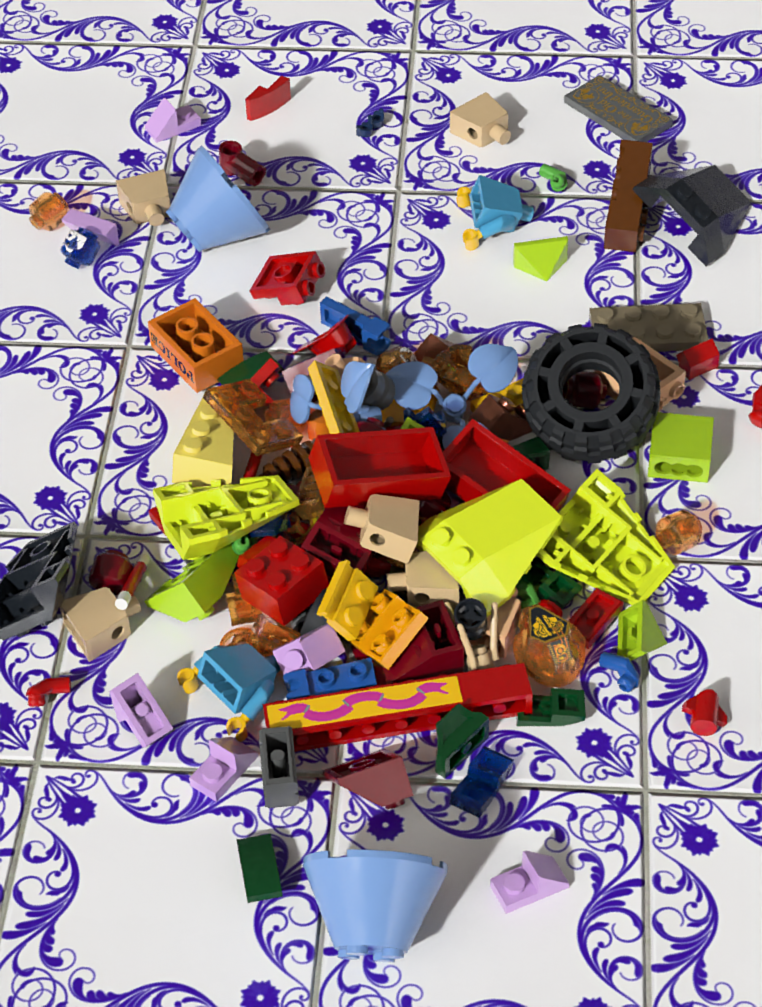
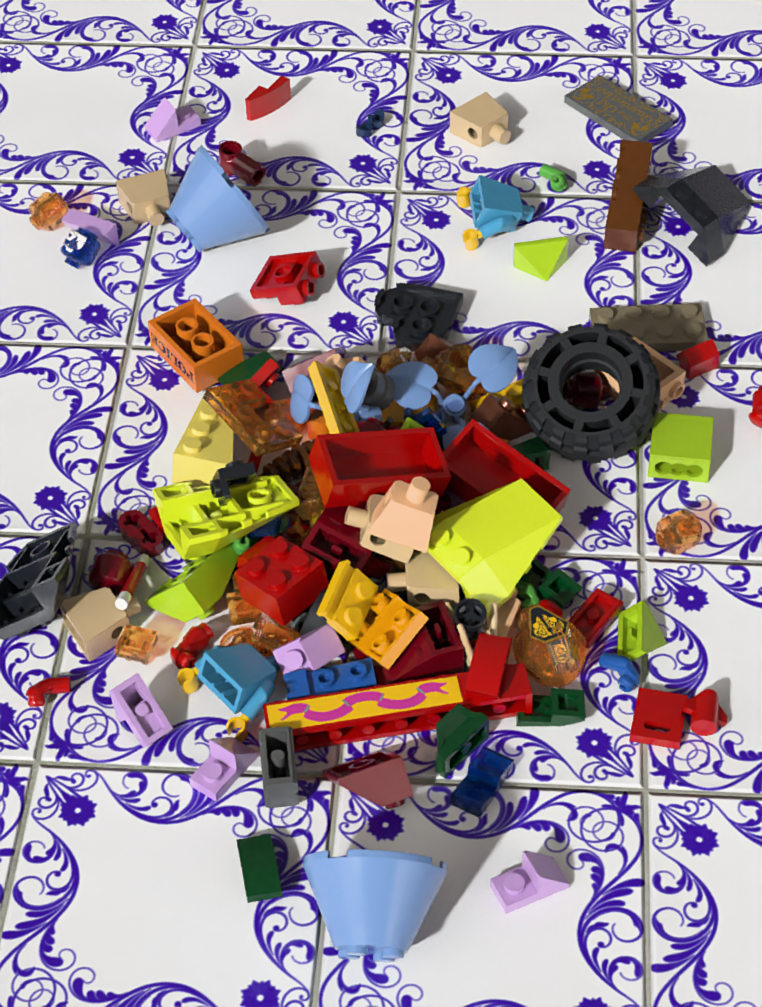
(136, 537): none -> dark red beam
(136, 644): none -> clear orange tile
(191, 646): none -> red arm
(233, 474): none -> black bracket
(335, 337): red piece -> none
(364, 329): blue plate -> none
(406, 514): none -> light nougat torso
(417, 312): none -> black plate
(488, 665): none -> red slope
(606, 543): neon yellow wedge -> none
(661, 712): none -> red piece

